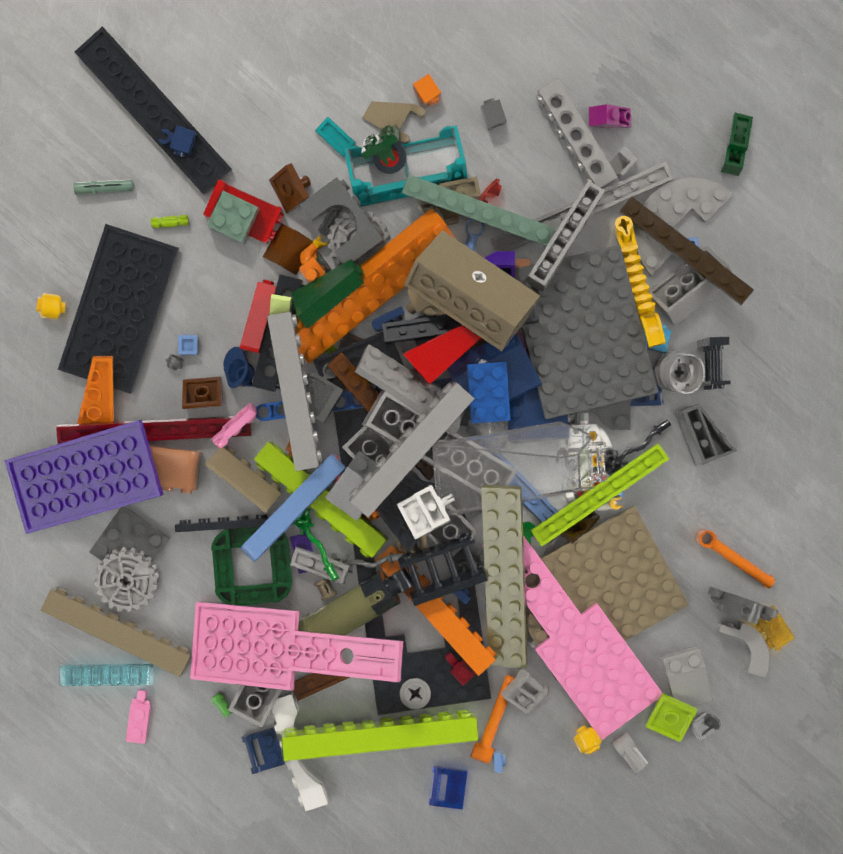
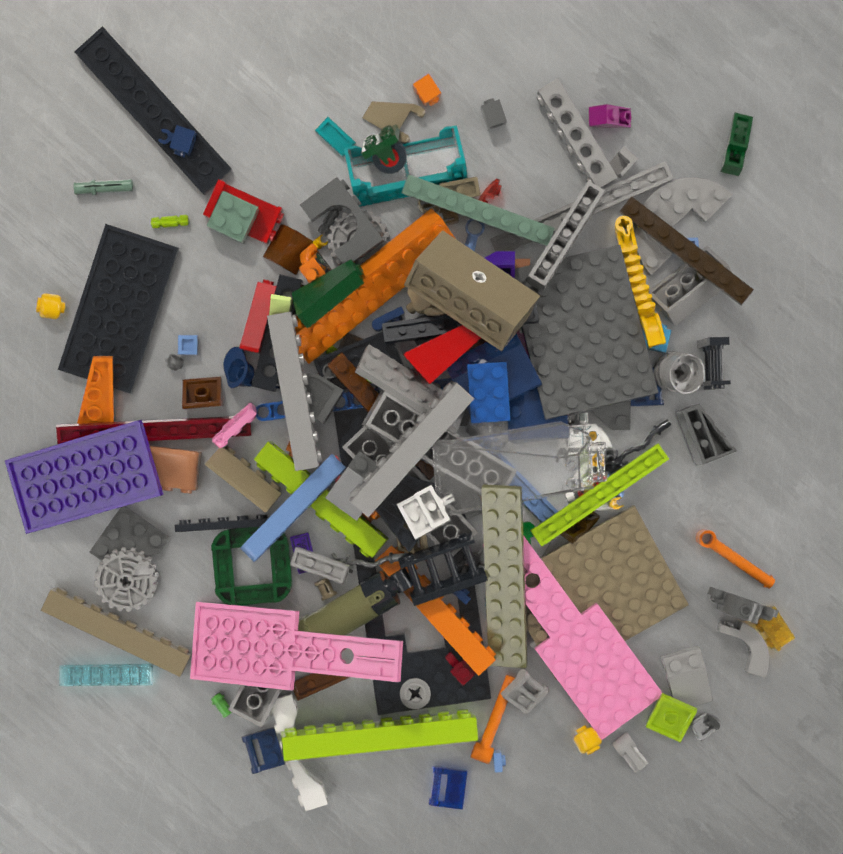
(138, 718): bright pink hinge -> none
(290, 187): reddish brown tile -> none
(303, 524): green piece -> none

